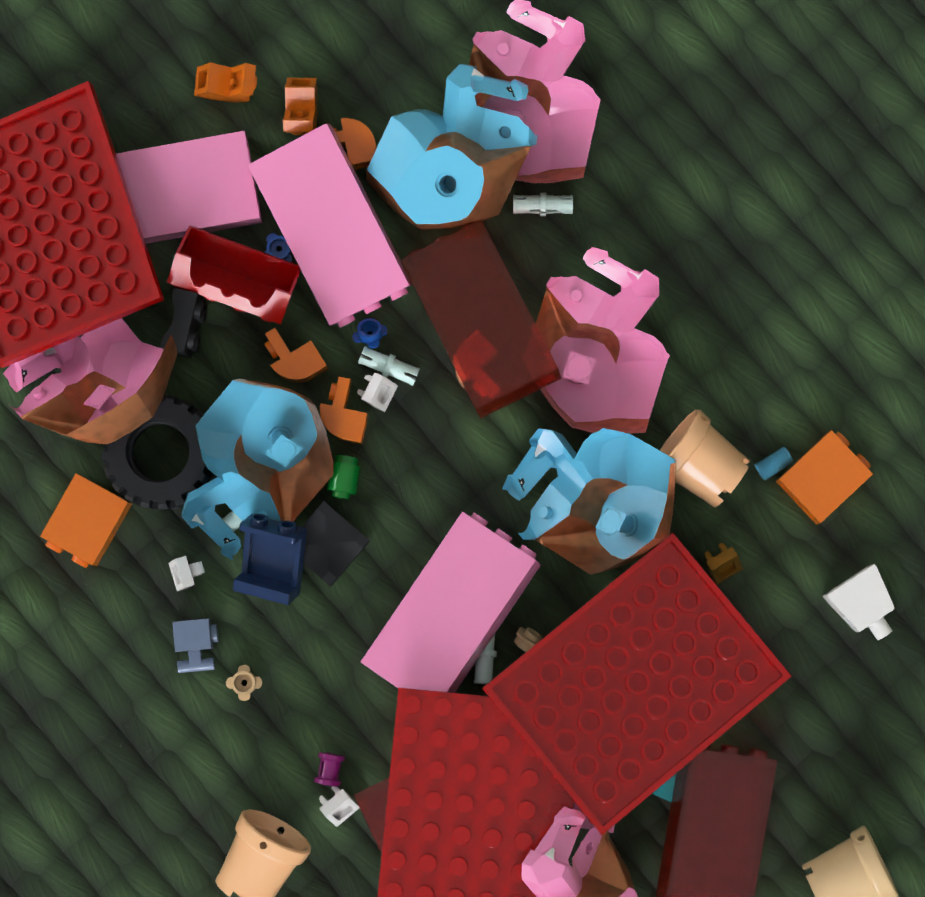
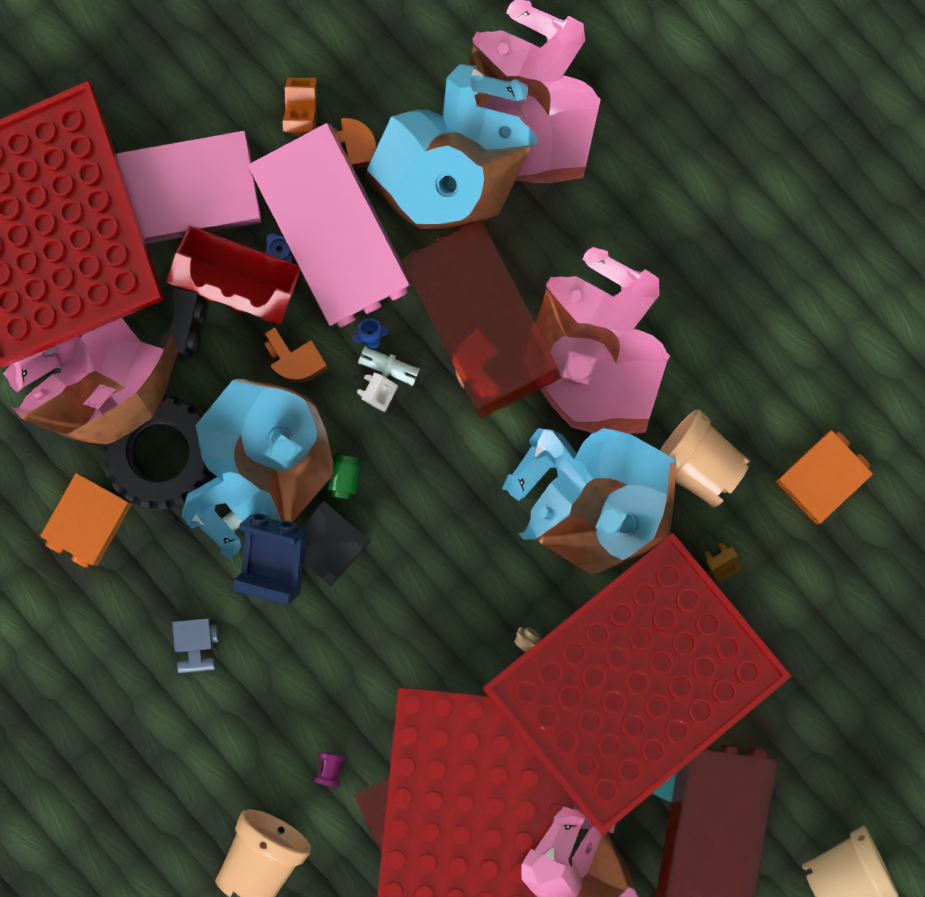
(184, 573): white tile -> none
(225, 82): orange brick -> none
(253, 682): tan plate -> none
(338, 807): white tile -> none
(342, 422): orange brick -> none
(452, 608): bright pink brick -> none
(484, 664): light aqua pin -> none
(542, 204): light aqua pin -> none
(772, 463): medium azure piece -> none
(863, 602): white torso -> none

